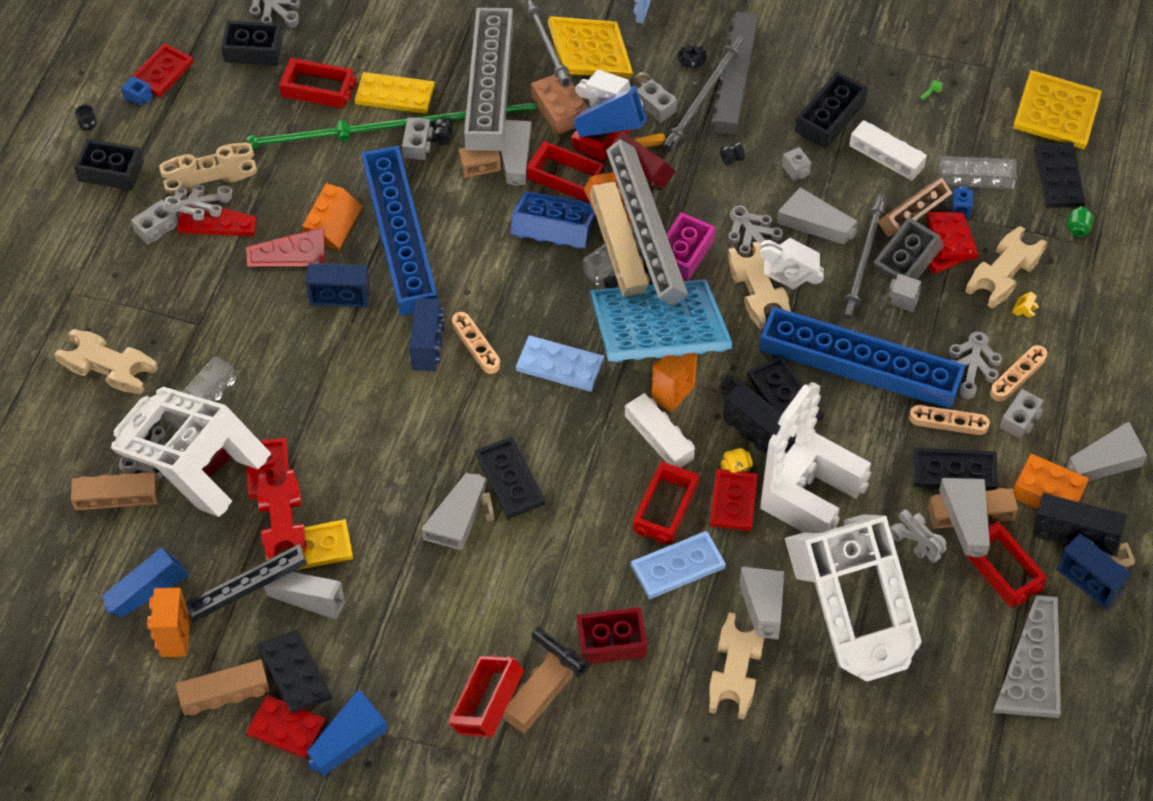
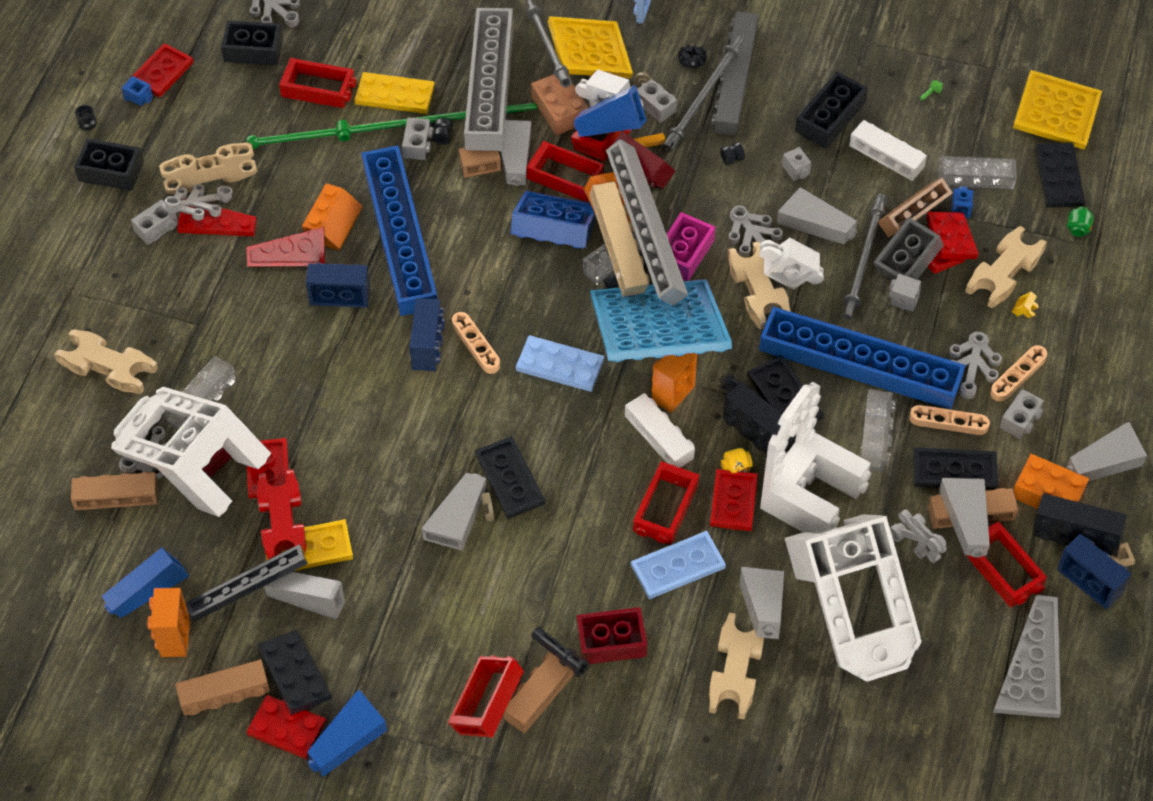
(876, 429): none -> clear brick

